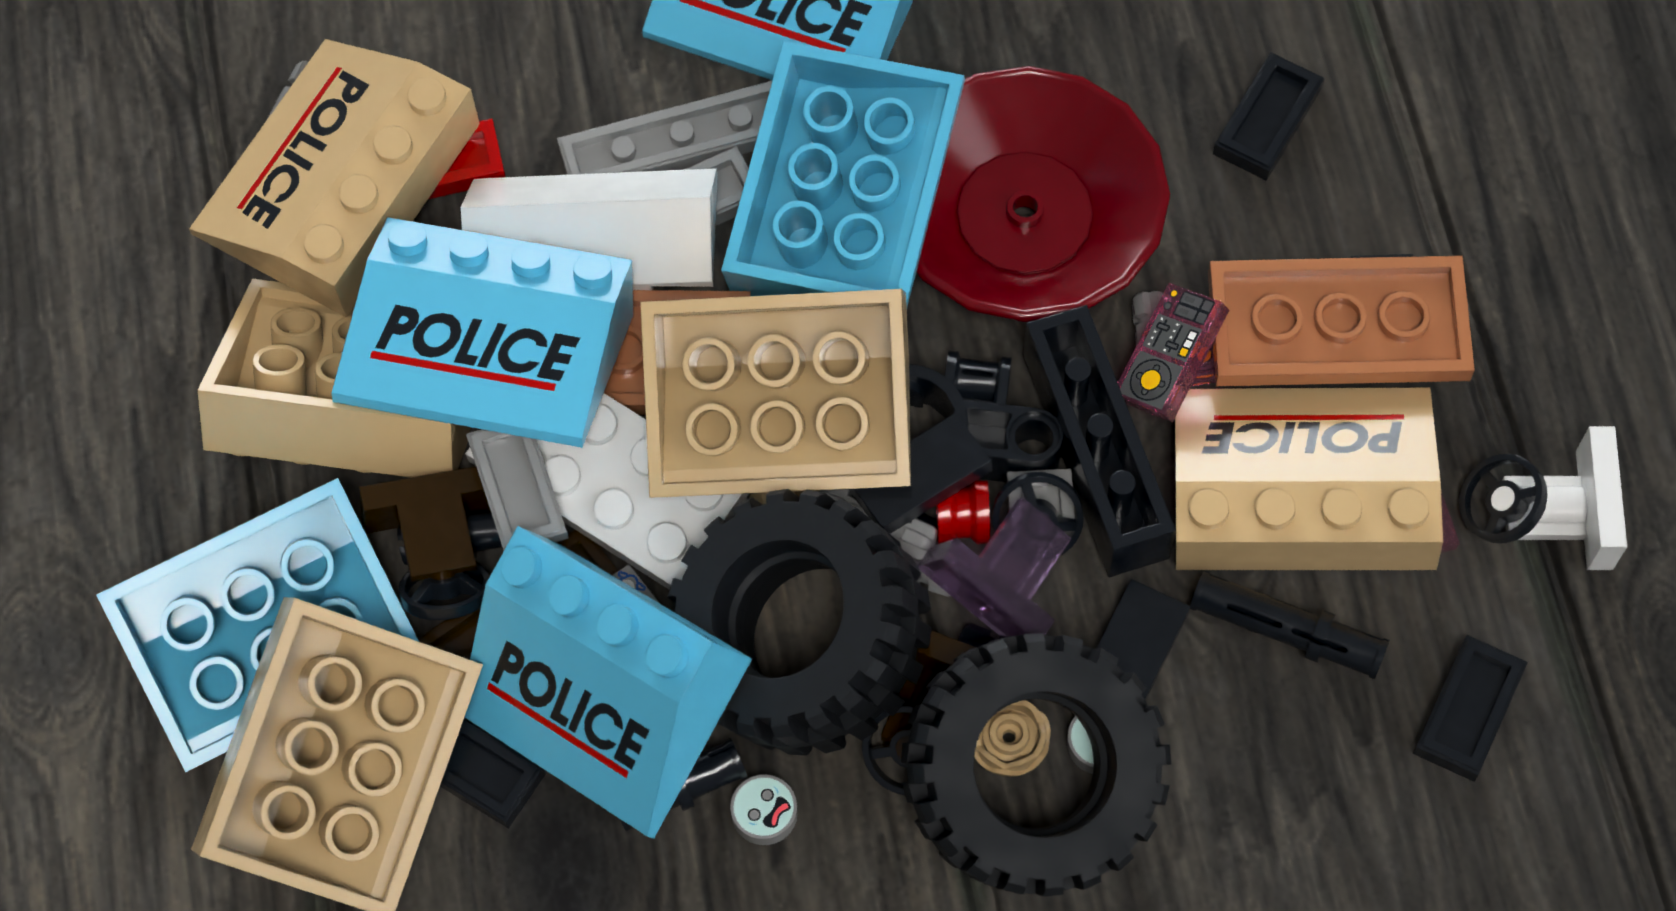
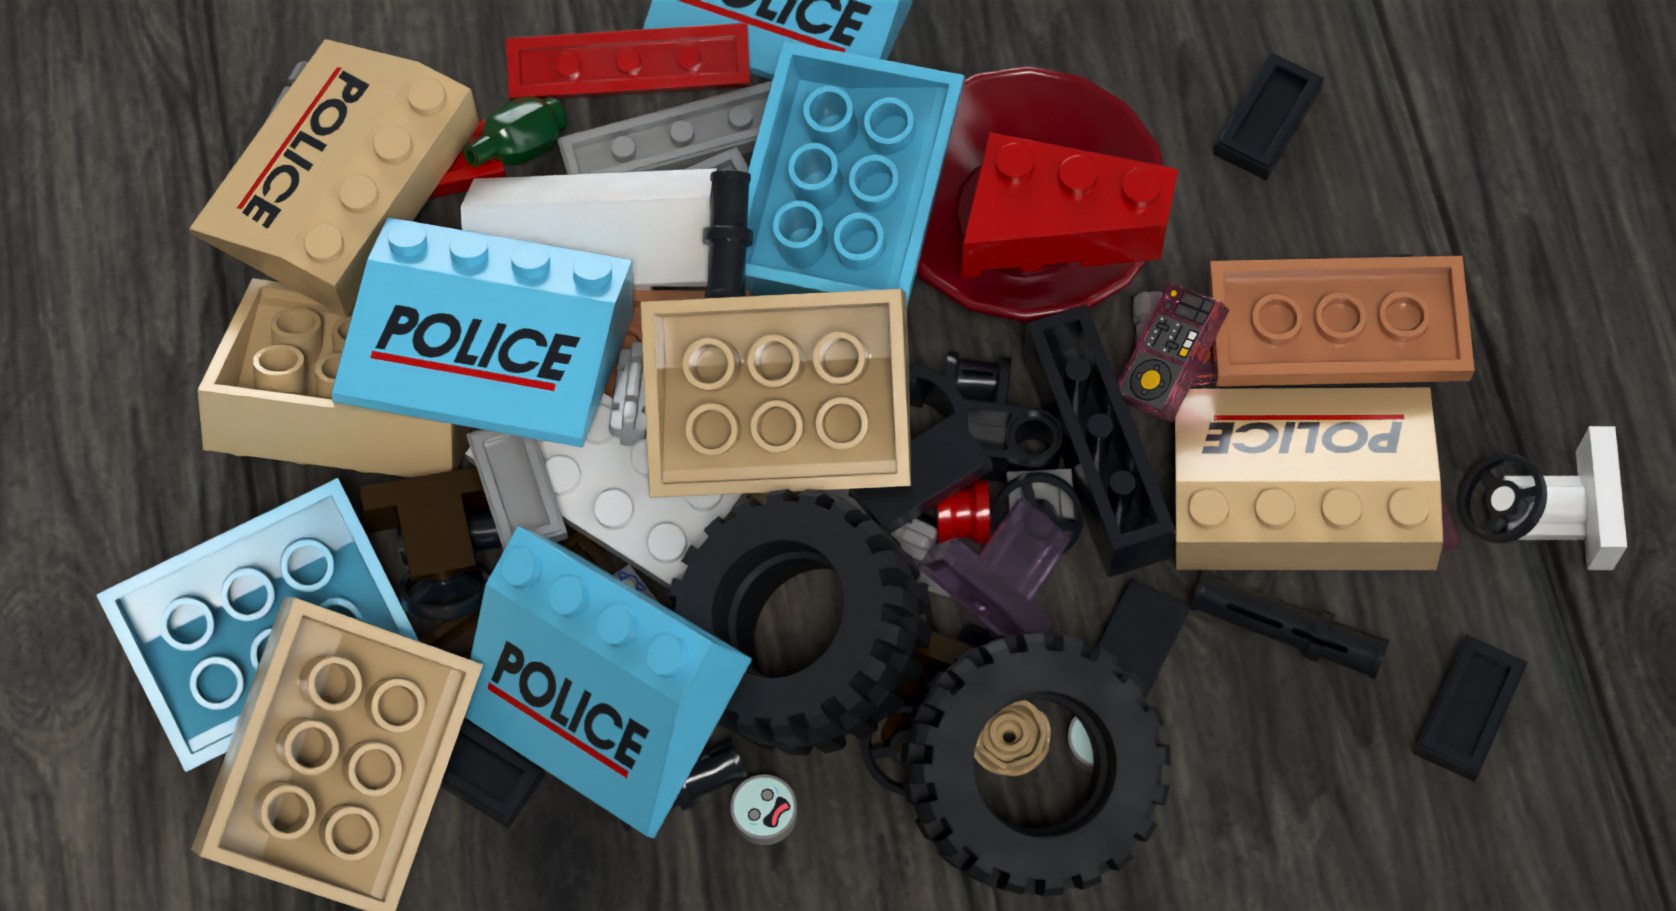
(518, 132): none -> dark green plant
(628, 400): none -> light grey axle
(629, 62): none -> red plate
(728, 234): none -> black pin
(1064, 206): none -> red wedge

